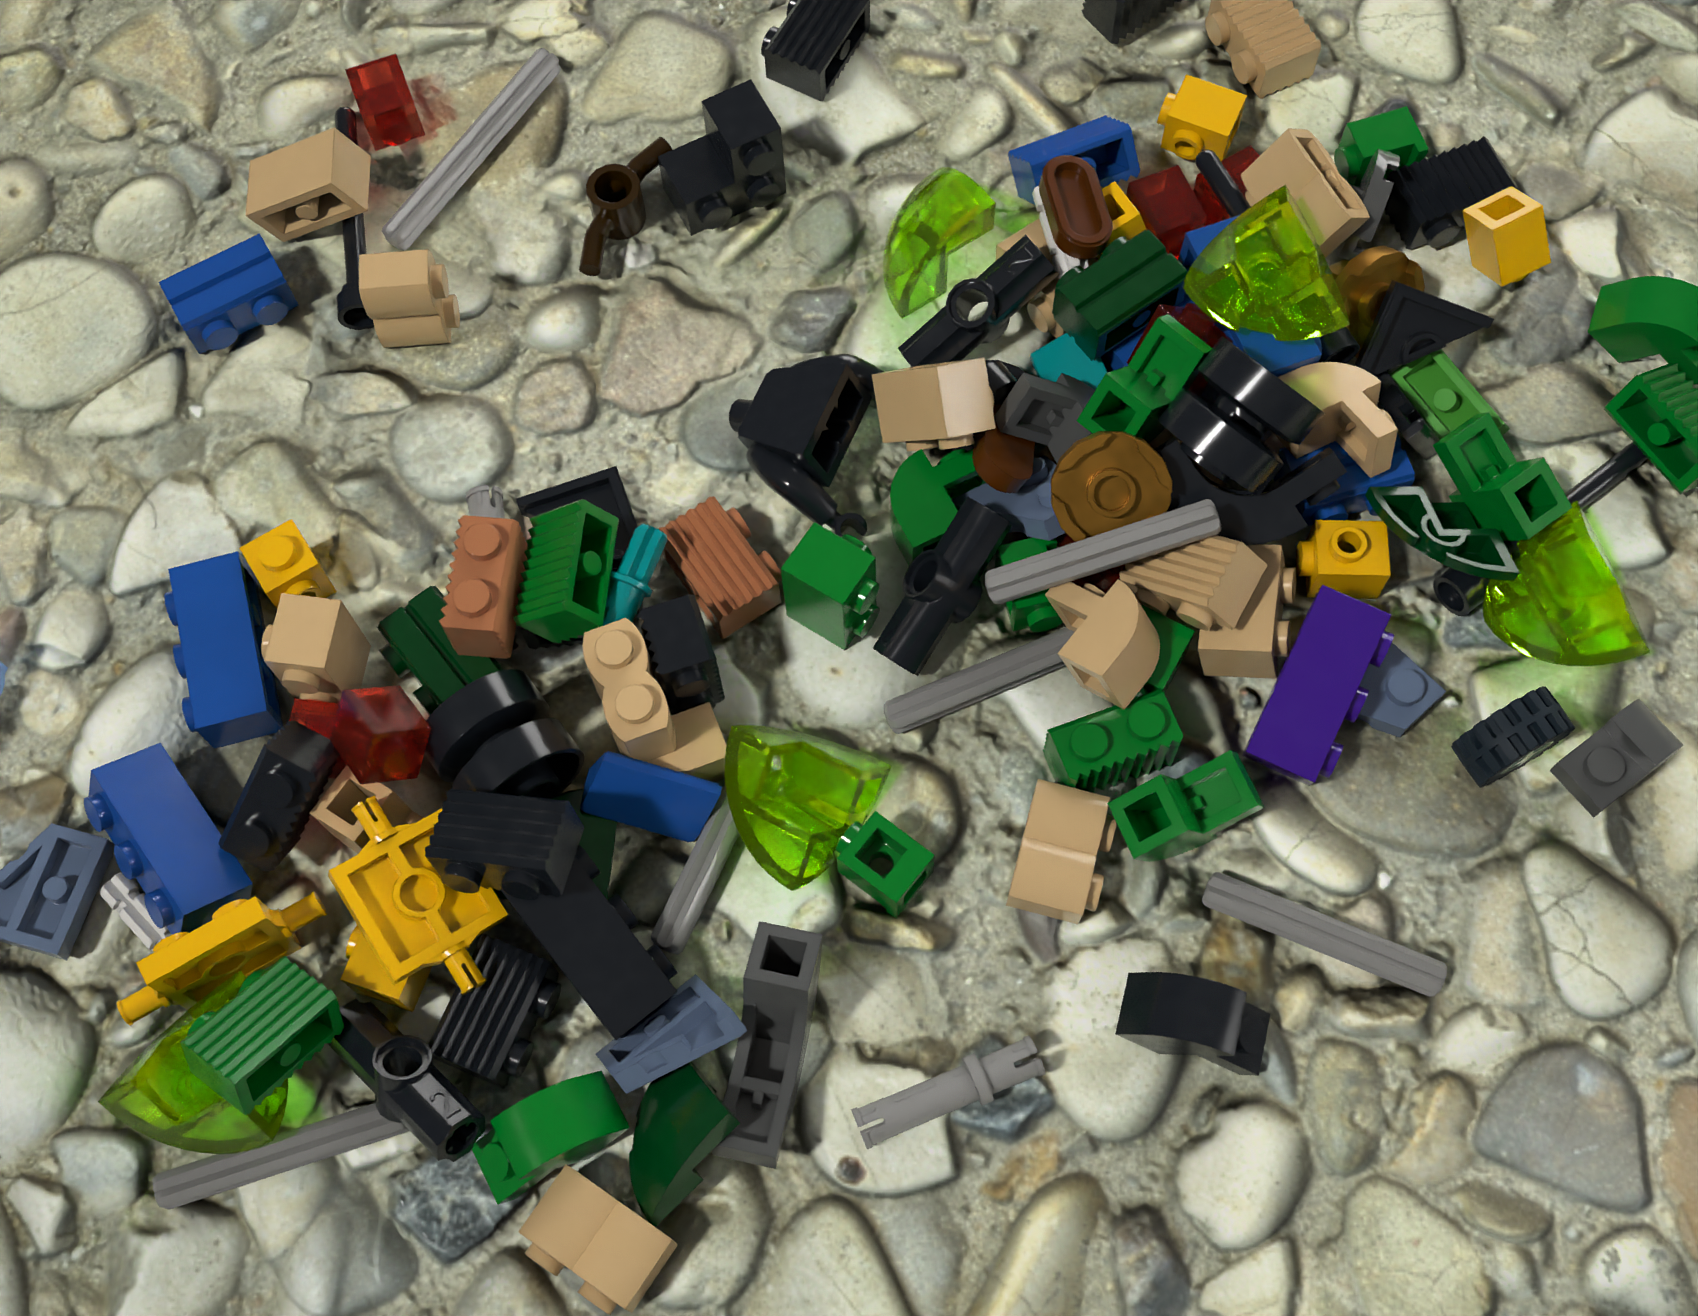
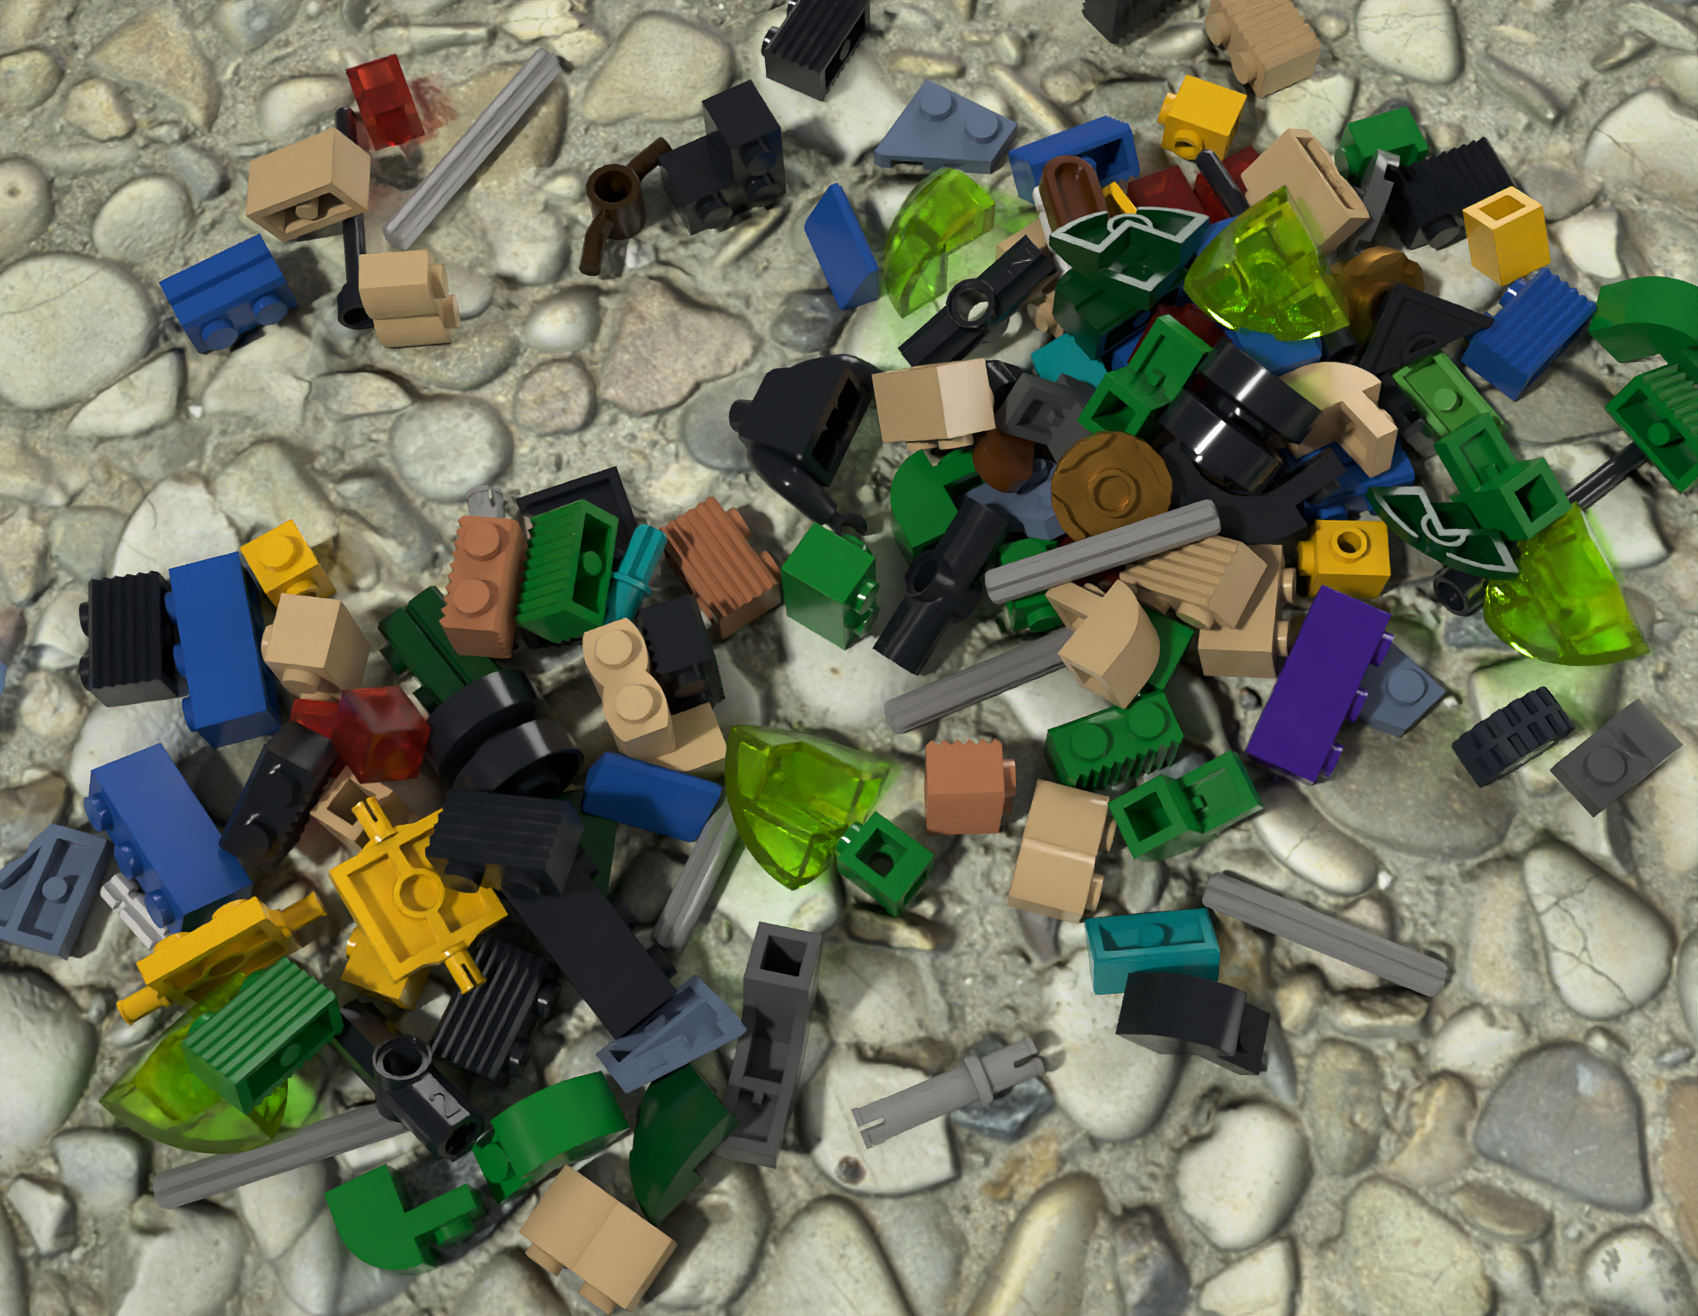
(128, 640): none -> black brick
(389, 1232): none -> green brick
(842, 250): none -> blue slope
(946, 132): none -> sand blue wing
(967, 787): none -> nougat brick
(1131, 253): none -> dark green brick
(1150, 943): none -> teal slope
(1528, 332): none -> blue brick

